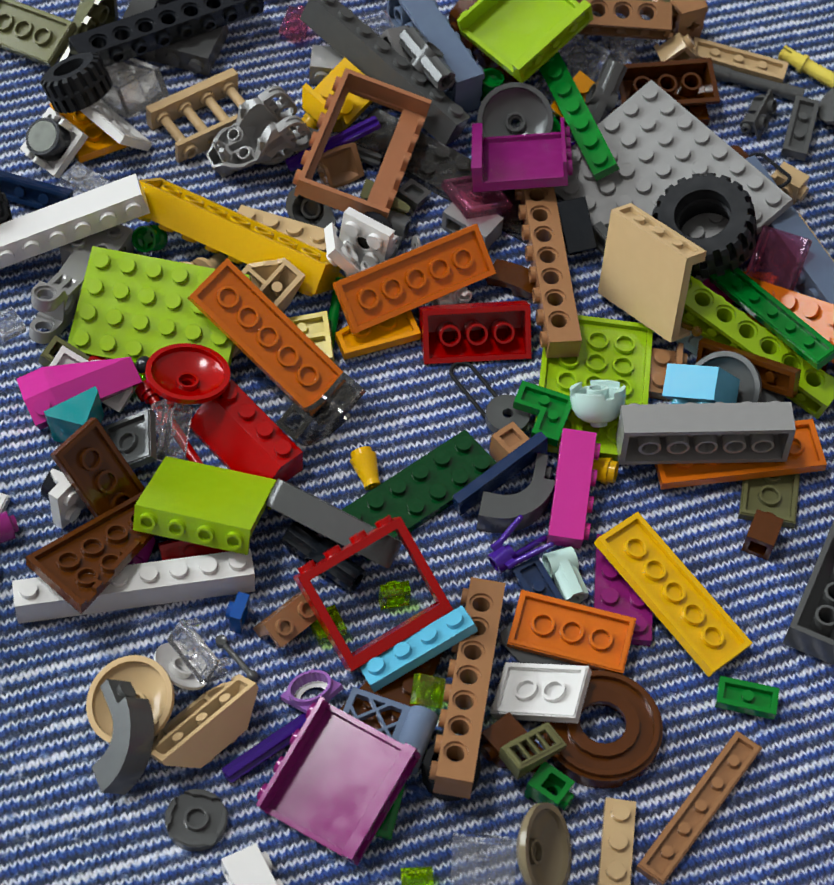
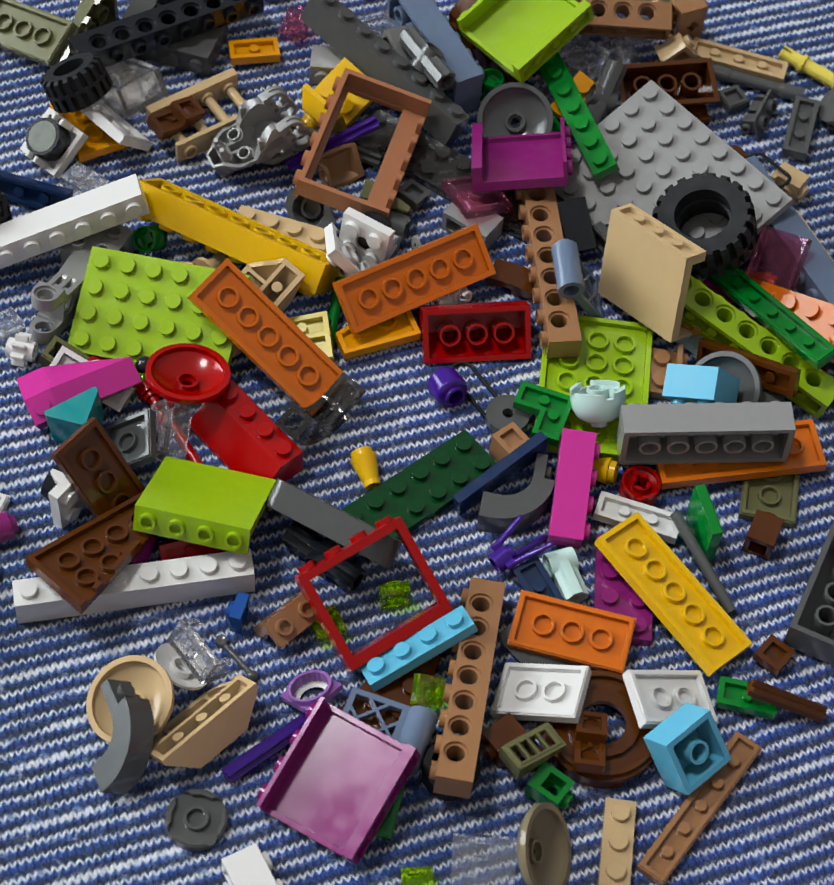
(21, 349): none -> white gear
(177, 118): none -> reddish brown slope
(254, 51): none -> light orange plate
(447, 387): none -> dark purple head
(575, 278): none -> sand blue piece
(590, 742): none -> reddish brown slope
(615, 509): none -> white plate
(644, 477): none -> red wheel
(662, 692): none -> white tile
(687, 748): none -> medium azure brick
(703, 562): none -> dark grey bar
(704, 521): none -> green tile
(733, 99): none -> dark grey tile
(774, 655): none -> reddish brown plate
(786, 700): none -> reddish brown axle

